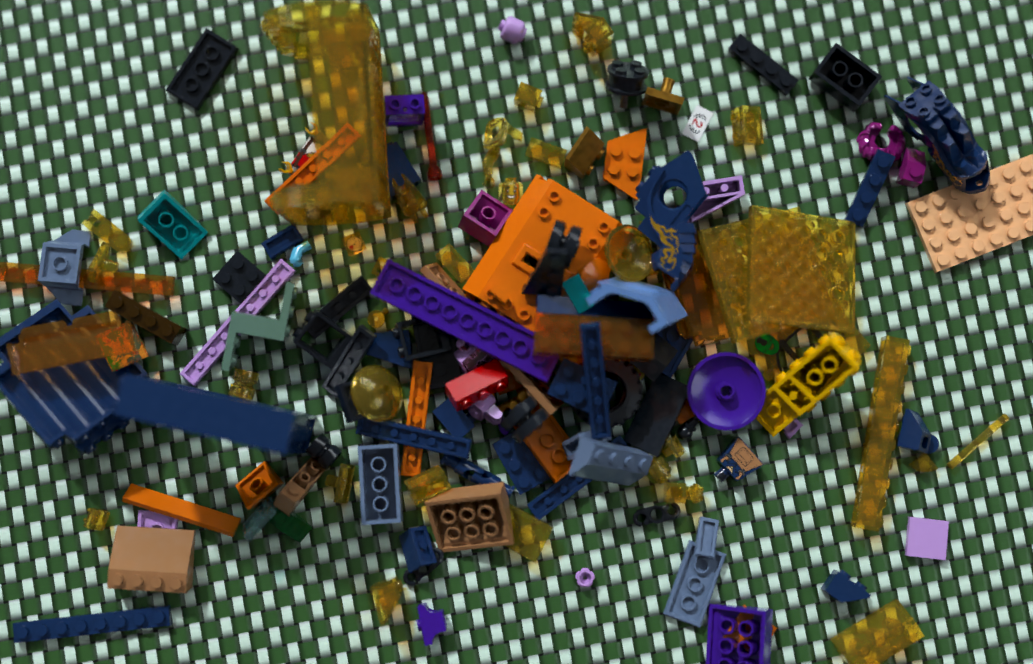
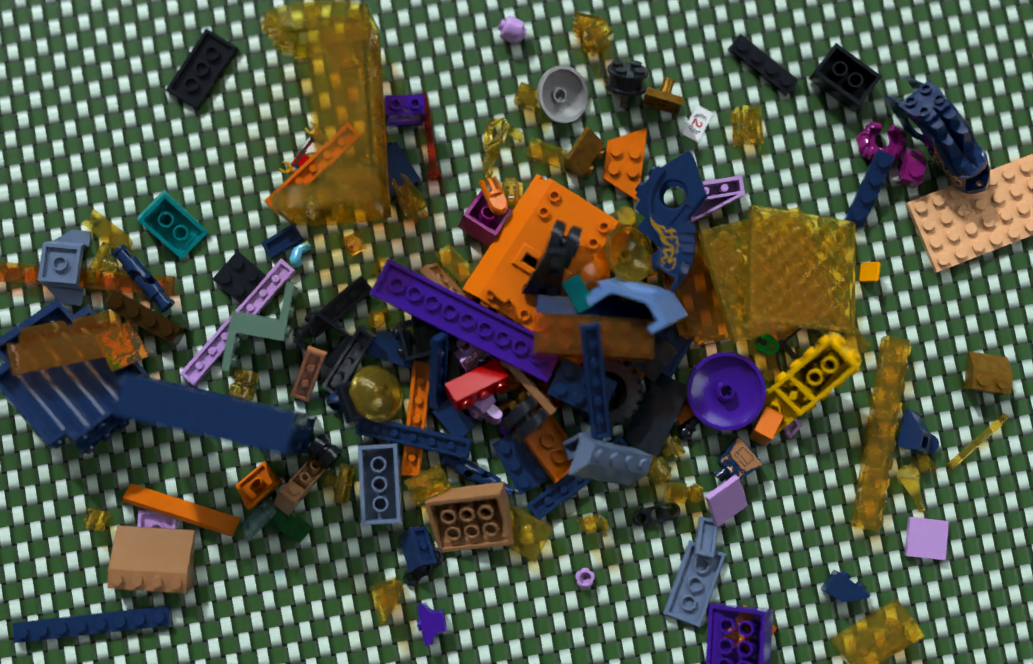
(141, 276): none -> dark blue piece
(308, 373): none -> nougat tile
(333, 402): none -> dark blue tile
(438, 369): none -> dark blue plate
(494, 195): none -> orange arm
(571, 94): none -> light grey dish
(592, 521): none -> clear yellow bracket
(625, 215): none -> clear yellow piece
(726, 500): none -> lavender tile
(766, 426): none -> orange slope
(869, 272): none -> light orange slope
(909, 477): none -> clear yellow piece
(988, 374): none -> pearl gold slope

